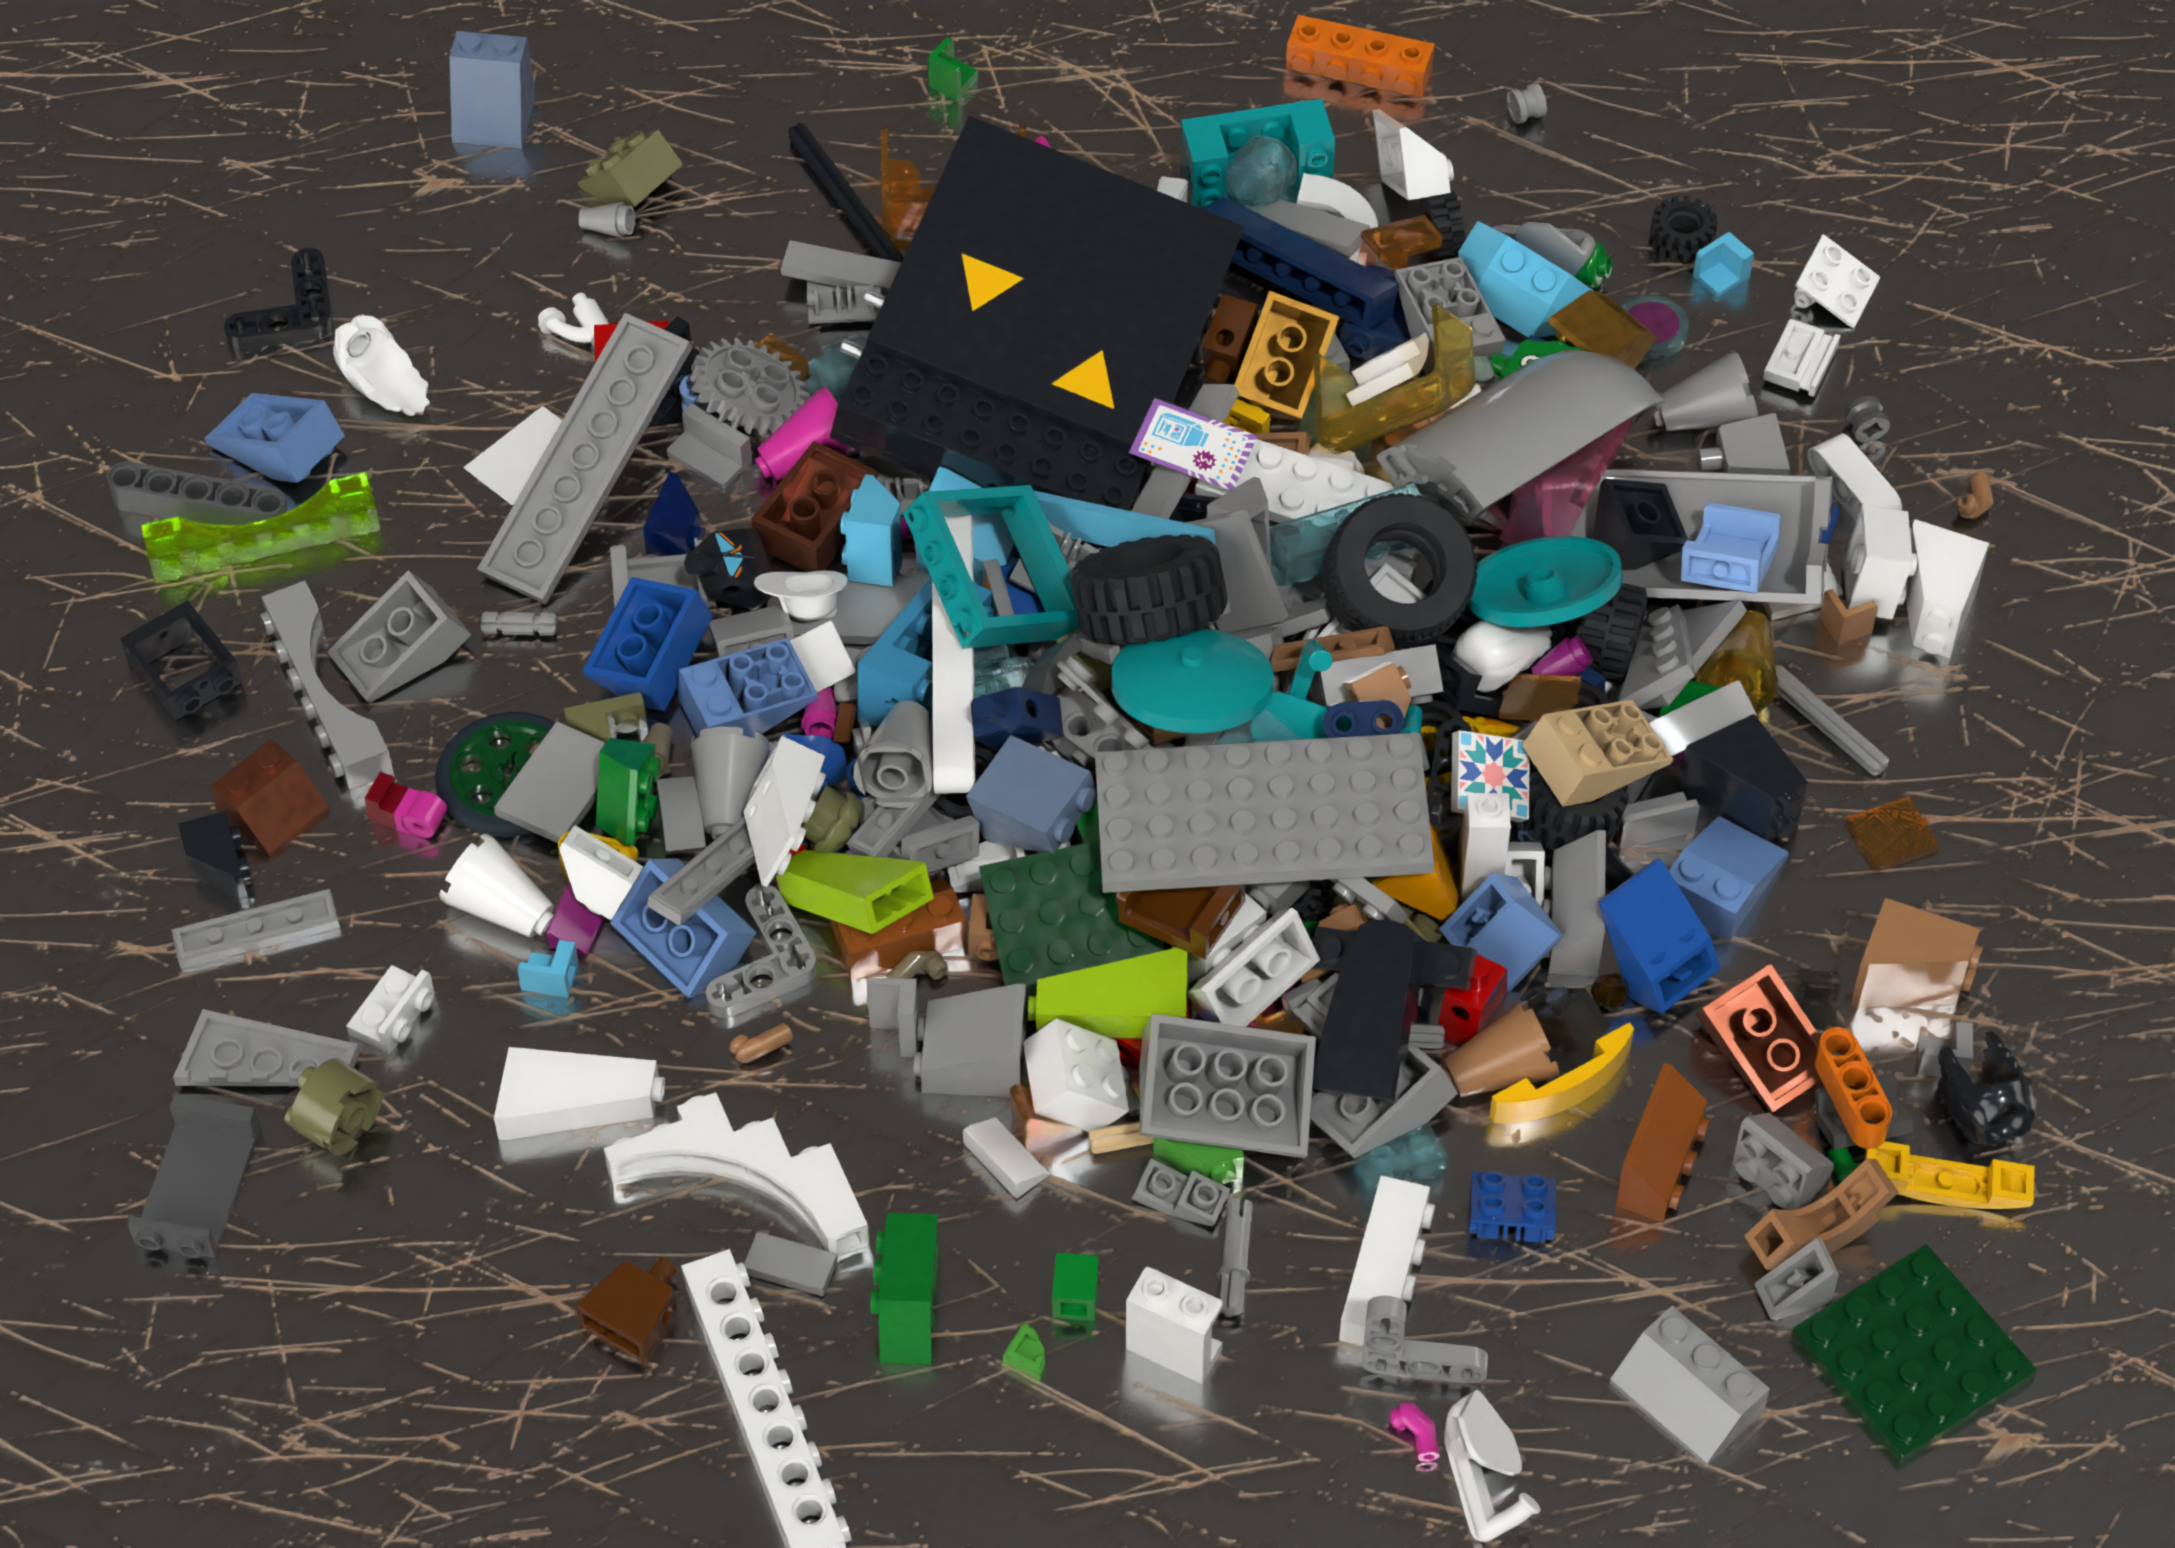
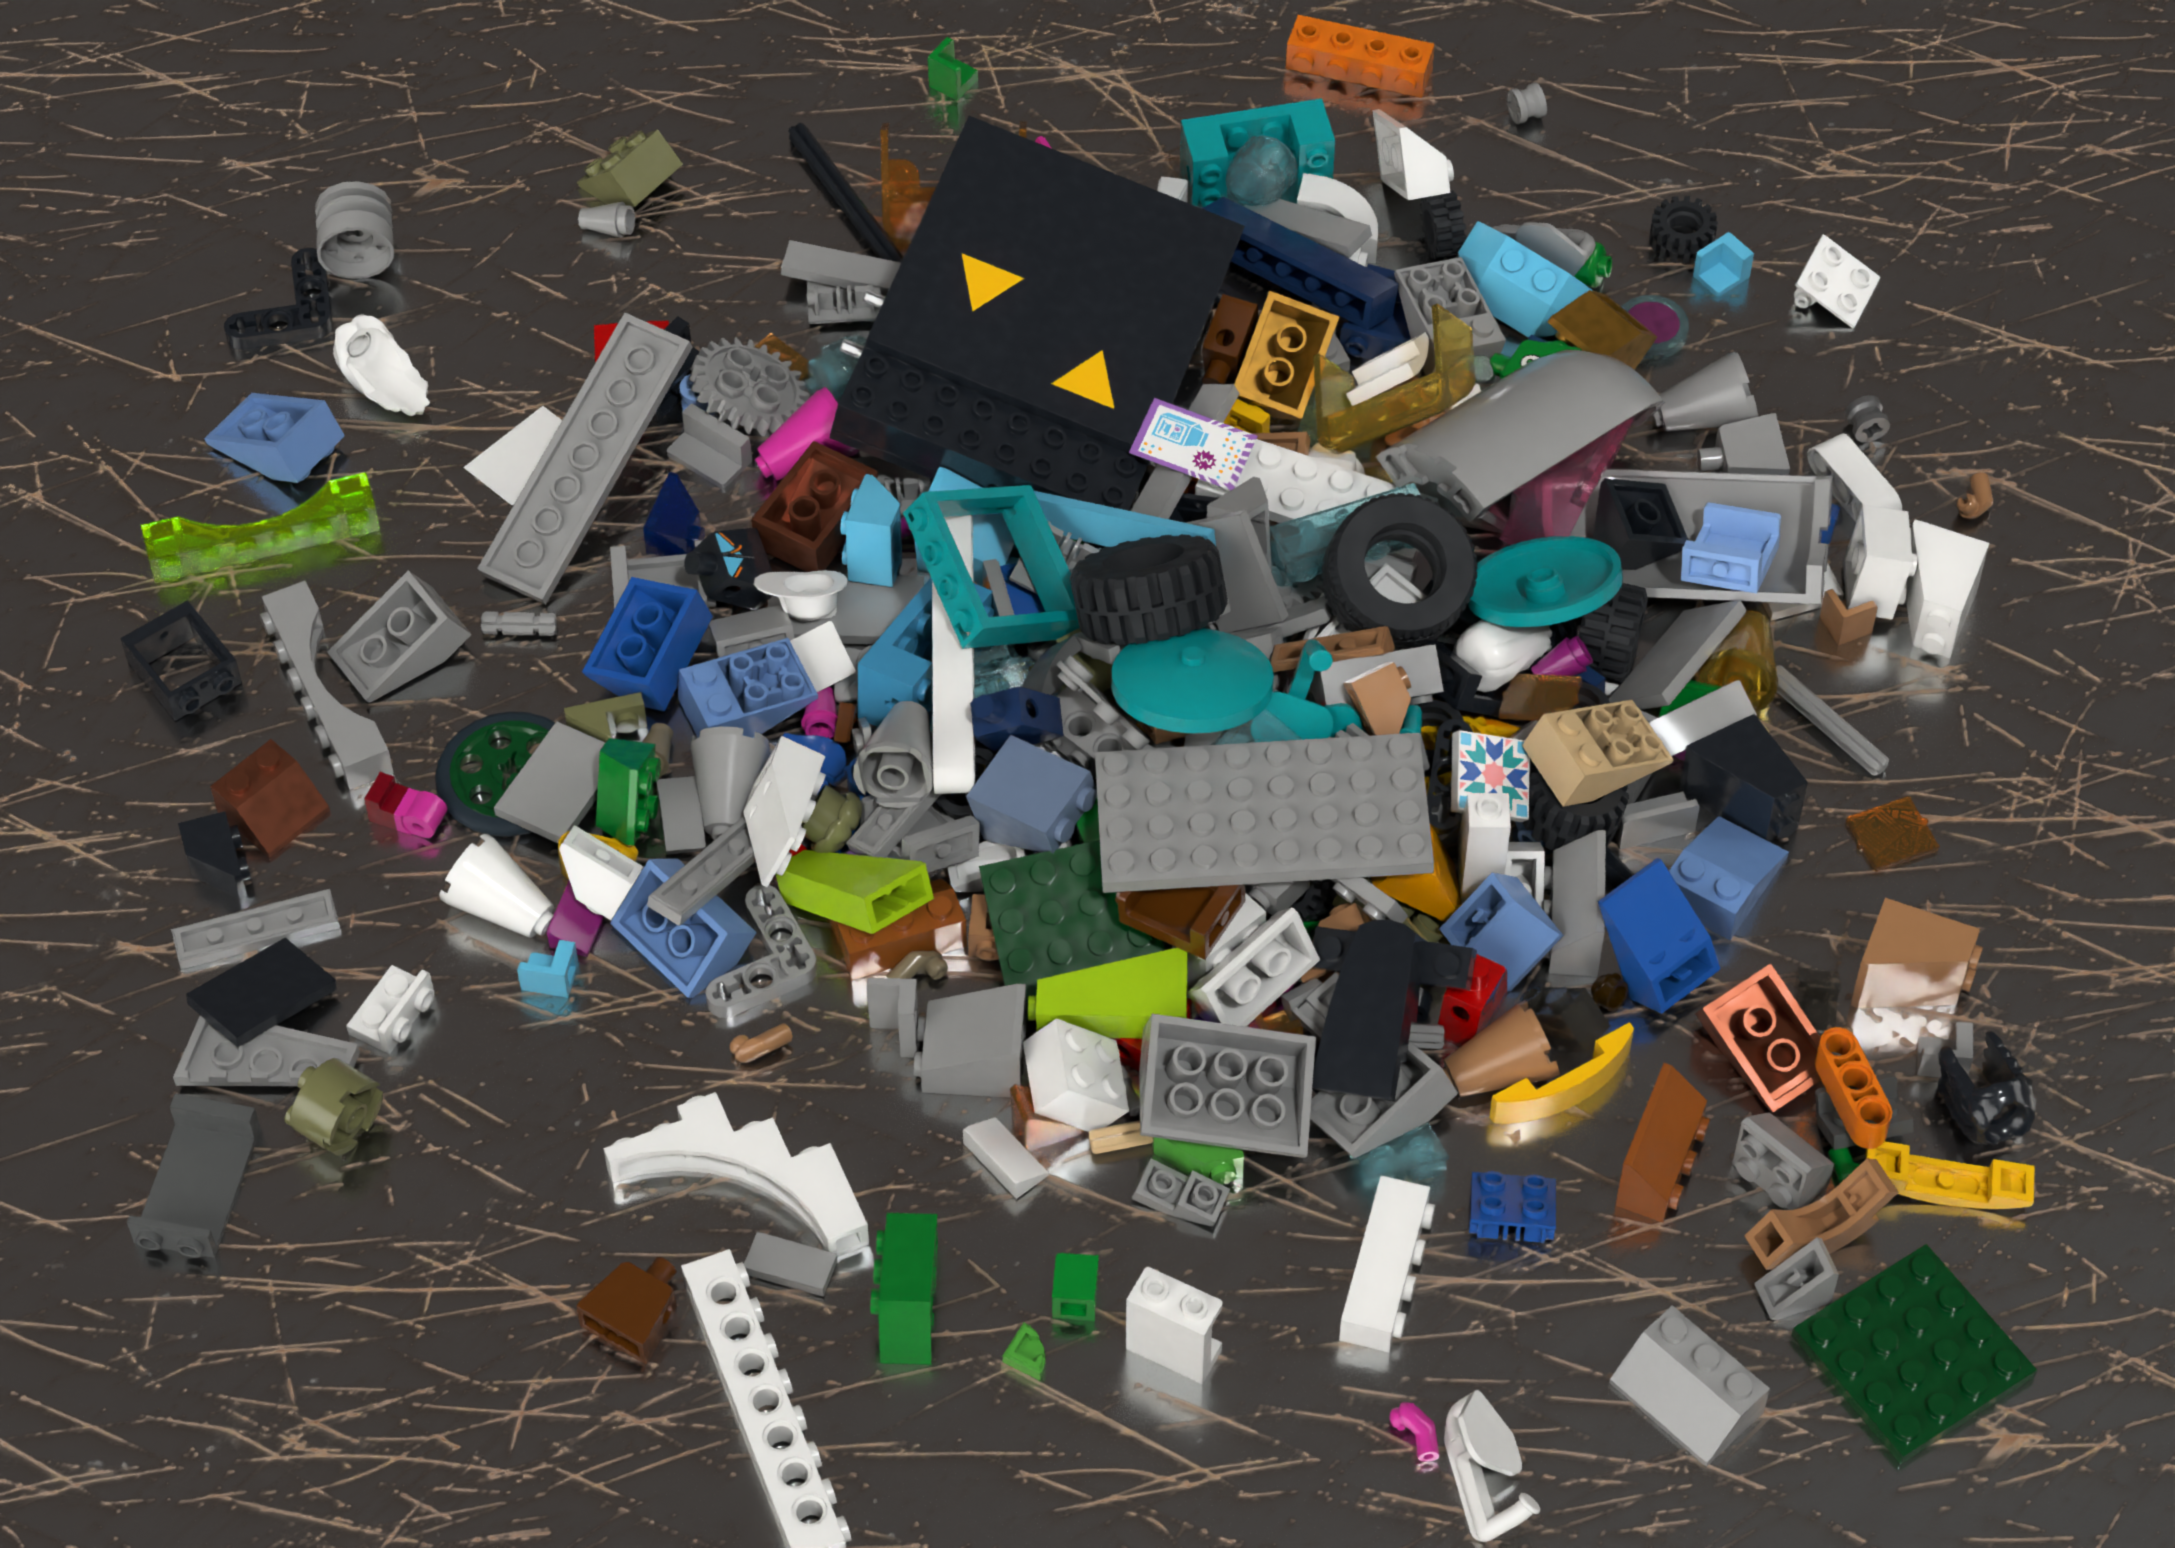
(191, 496): dark grey beam -> none
(261, 992): none -> black tile
(354, 230): none -> light grey wheel
(490, 89): sand blue slope -> none
(573, 1091): white slope -> none
(587, 314): white plant -> none
(1234, 1271): light grey axle -> none
(1363, 718): dark blue plate -> none
(1390, 1354): light grey beam -> none
(1401, 239): clear orange slope -> none
(1660, 657): light grey wing -> none
(1801, 357): white plate -> none

